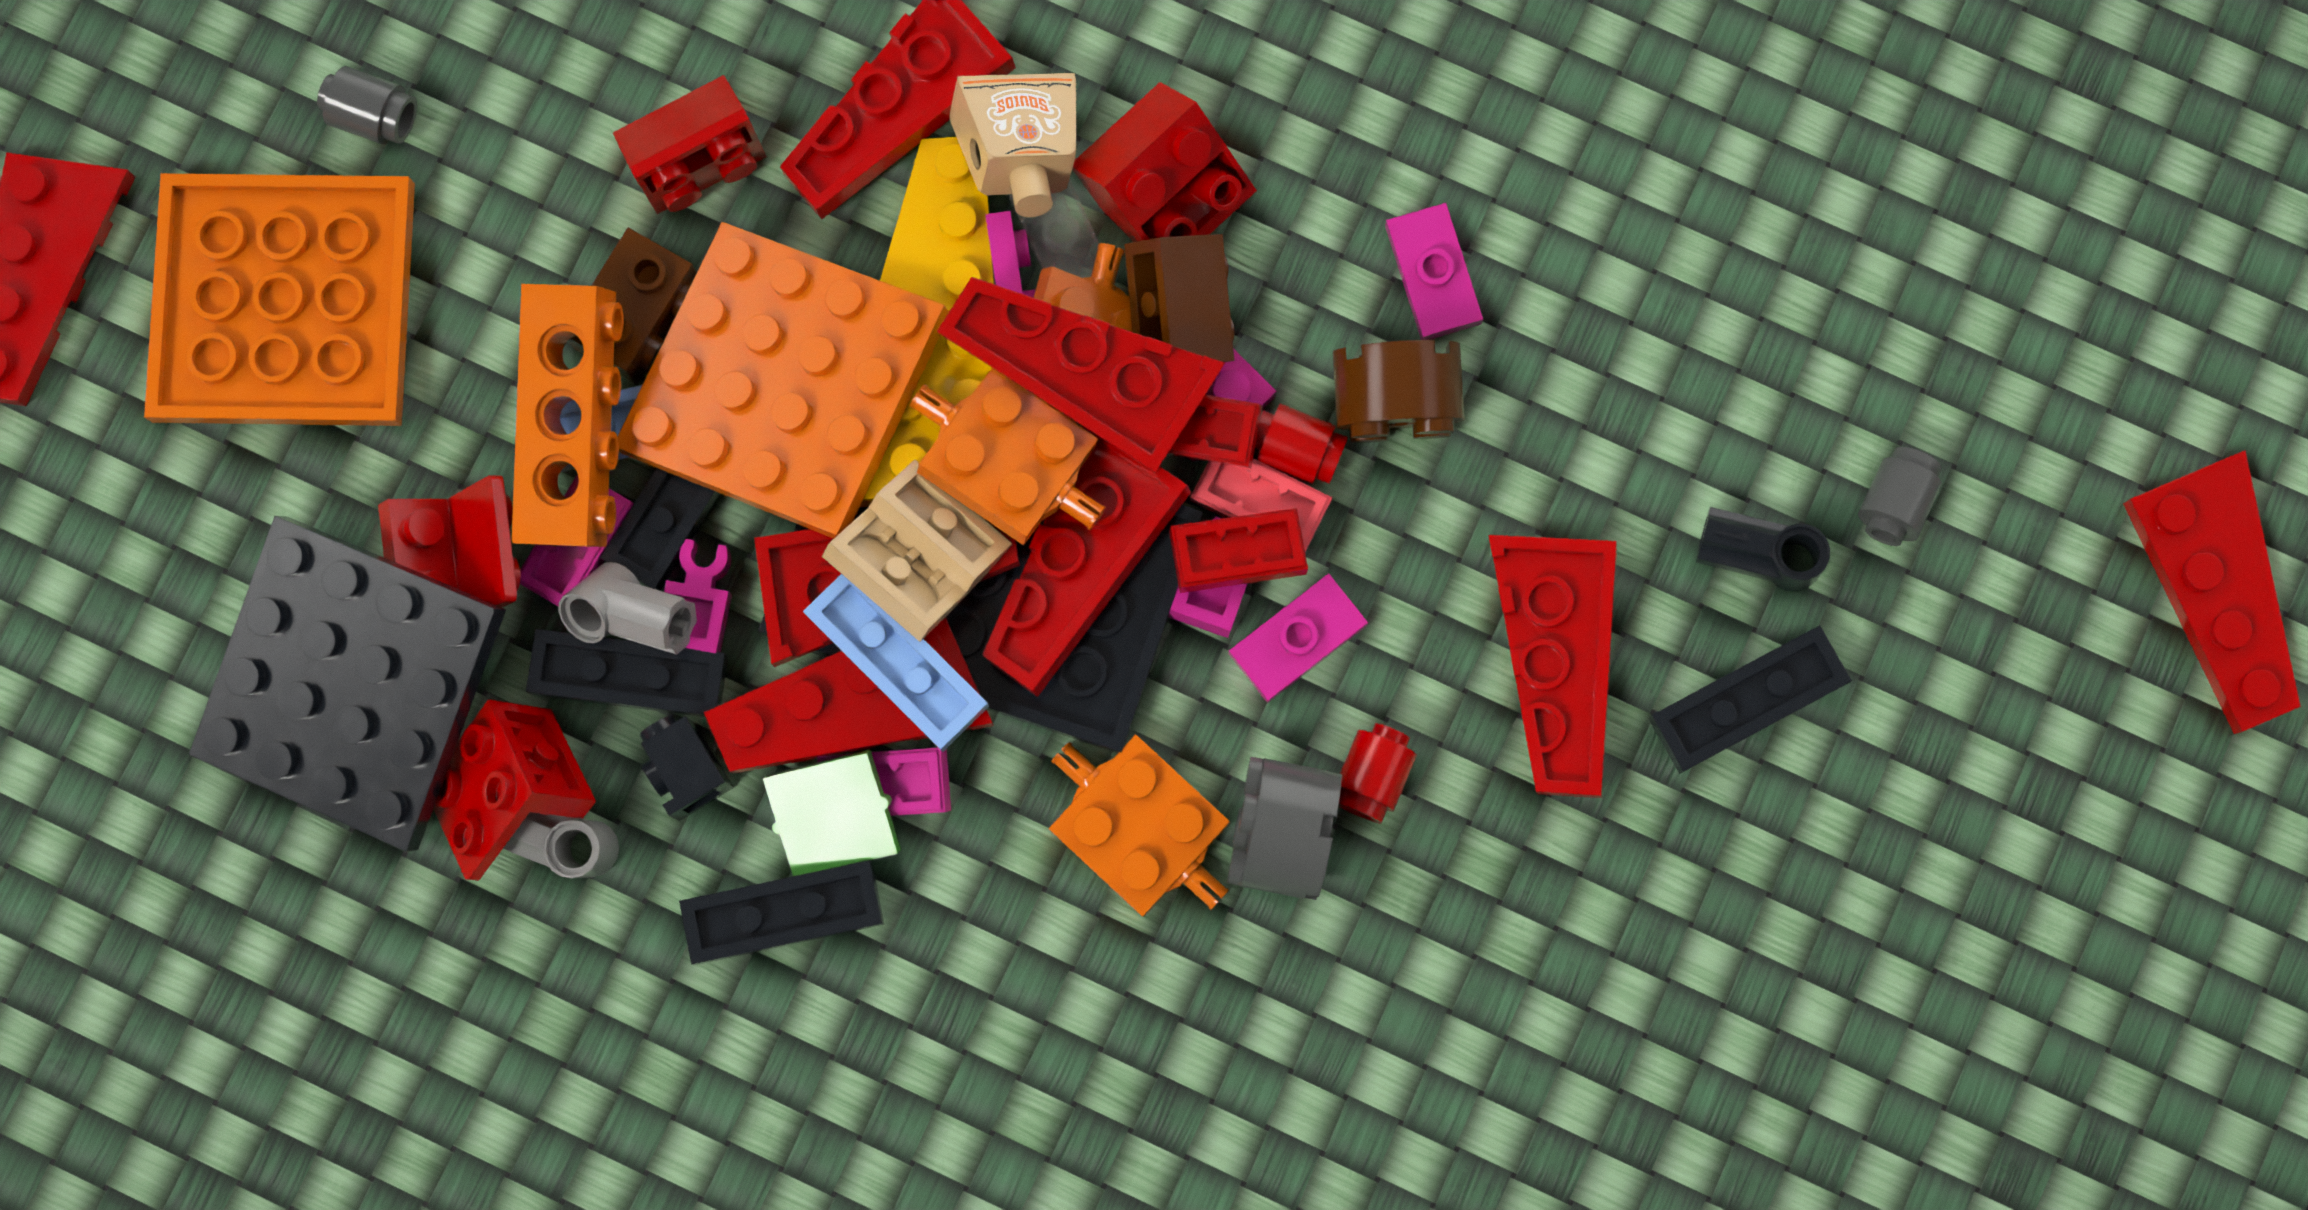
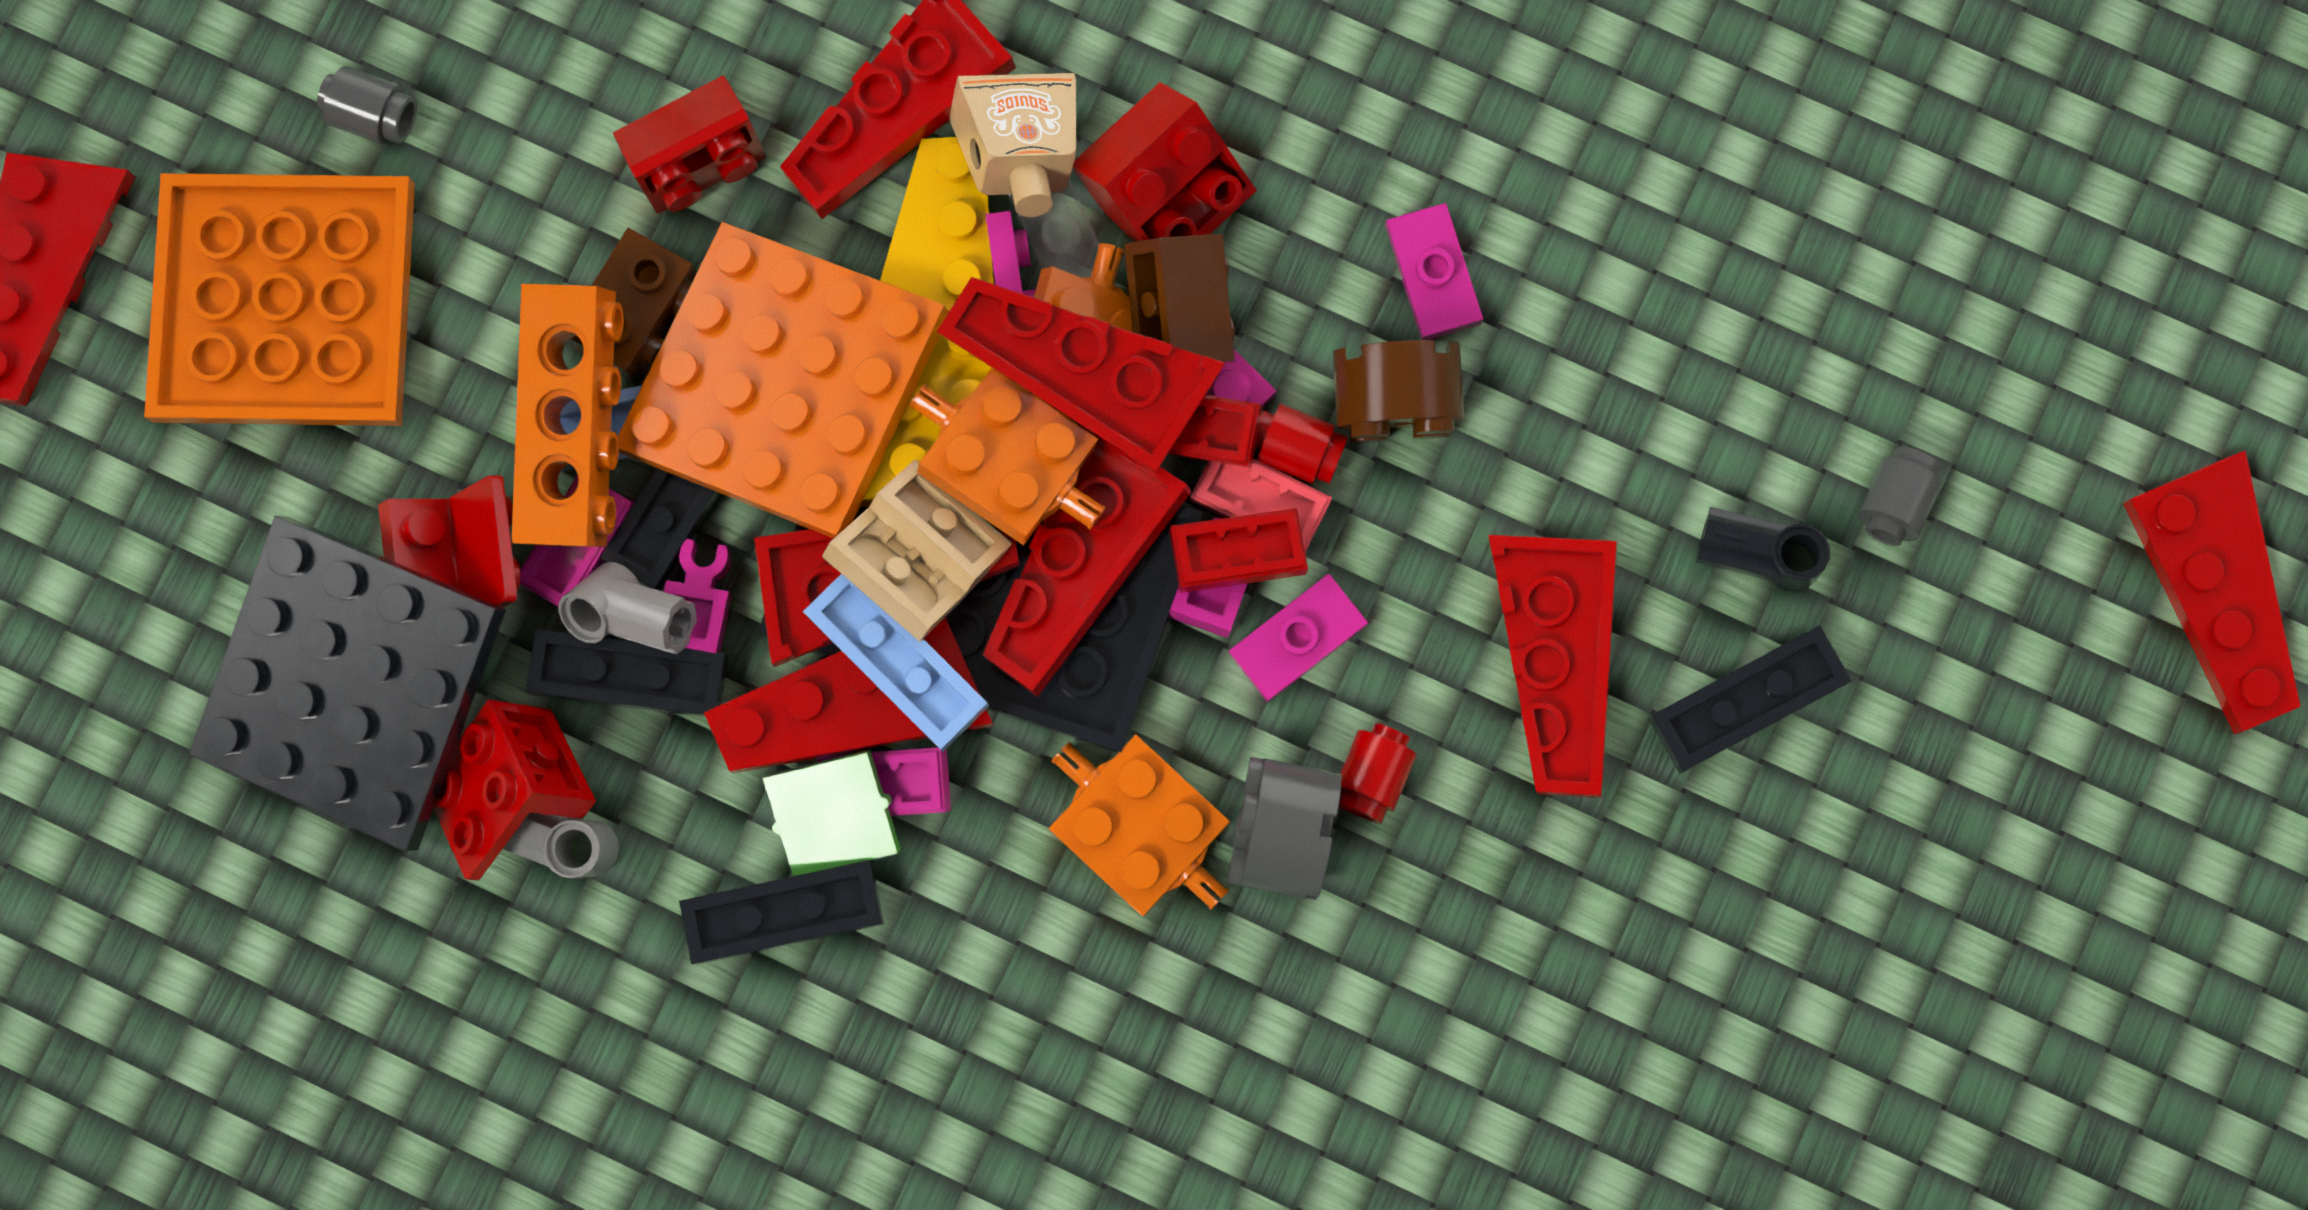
(682, 765): black brick -> none

